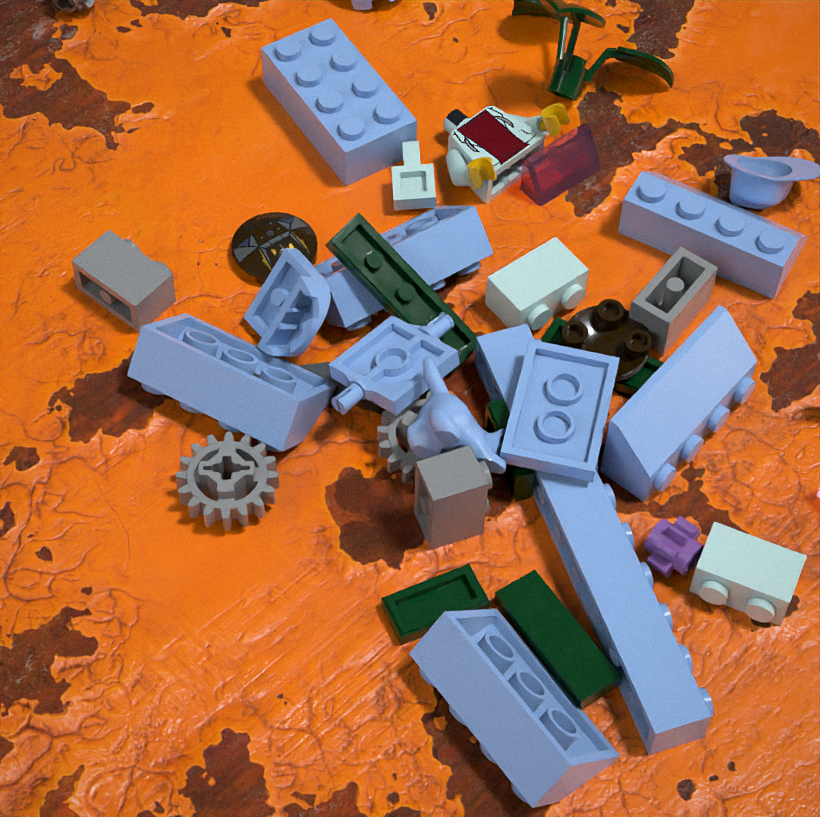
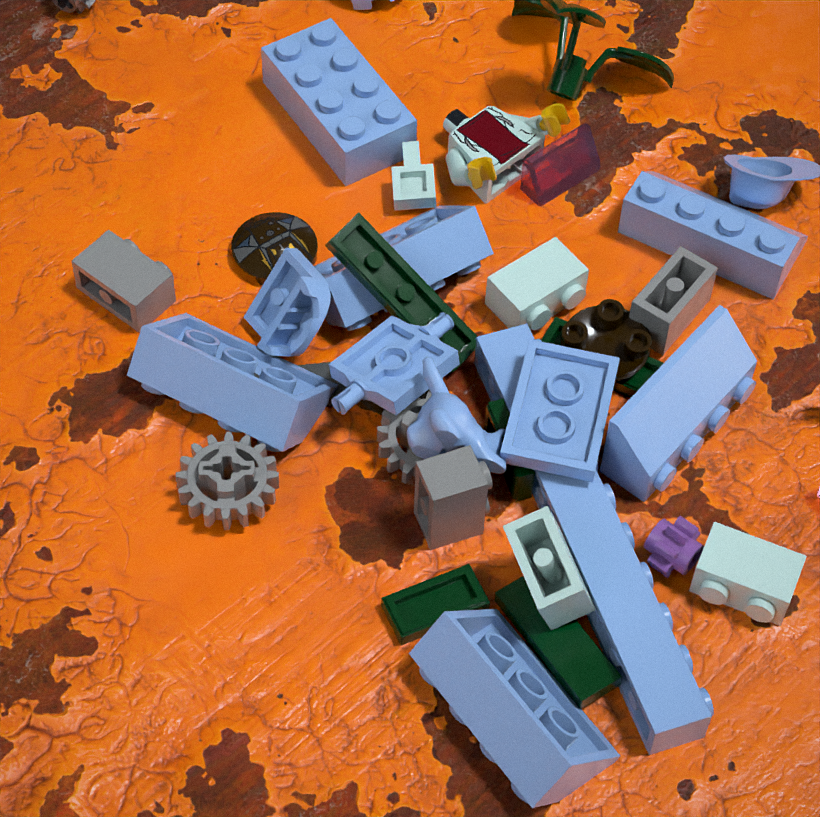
(549, 568): none -> light aqua brick

